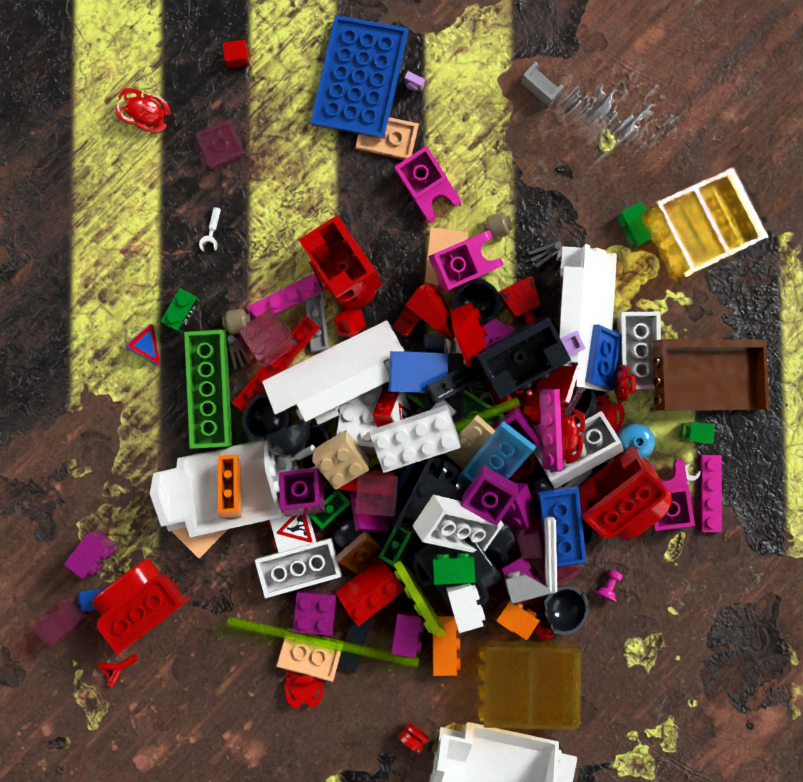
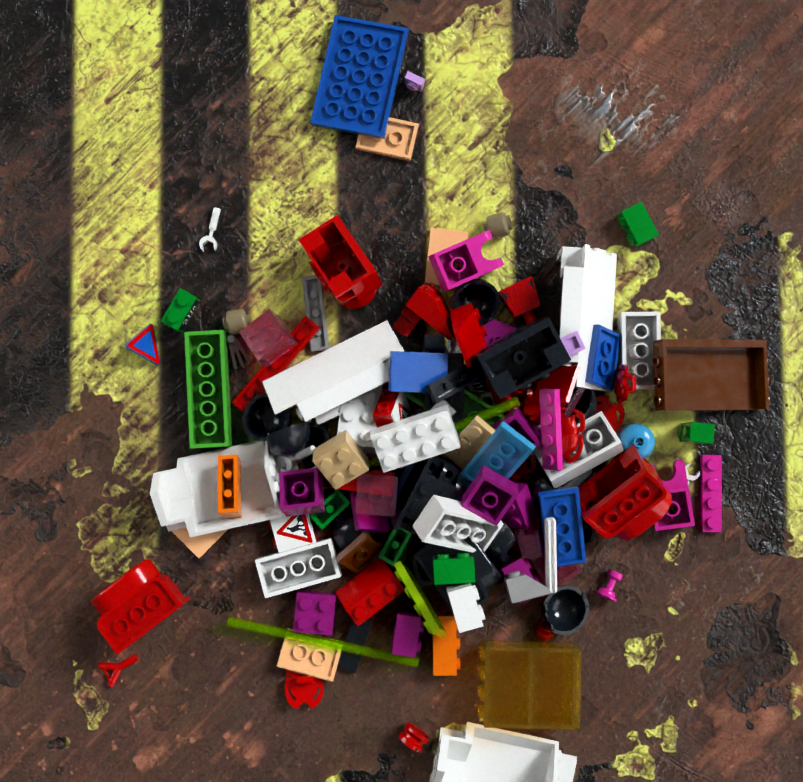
(59, 625): clear pink brick -> none
(85, 599): blue brick -> none
(90, 554): magenta brick -> none
(143, 110): red shield -> none
(220, 144): clear pink plate -> none
(236, 53): red panel -> none
(287, 297): dark pink plate -> none
(349, 322): red panel -> none
(426, 189): dark pink brick -> none
(516, 618): orange brick -> none
(540, 85): light grey panel -> none
(550, 250): dark grey piece -> none
(703, 225): clear yellow container -> none

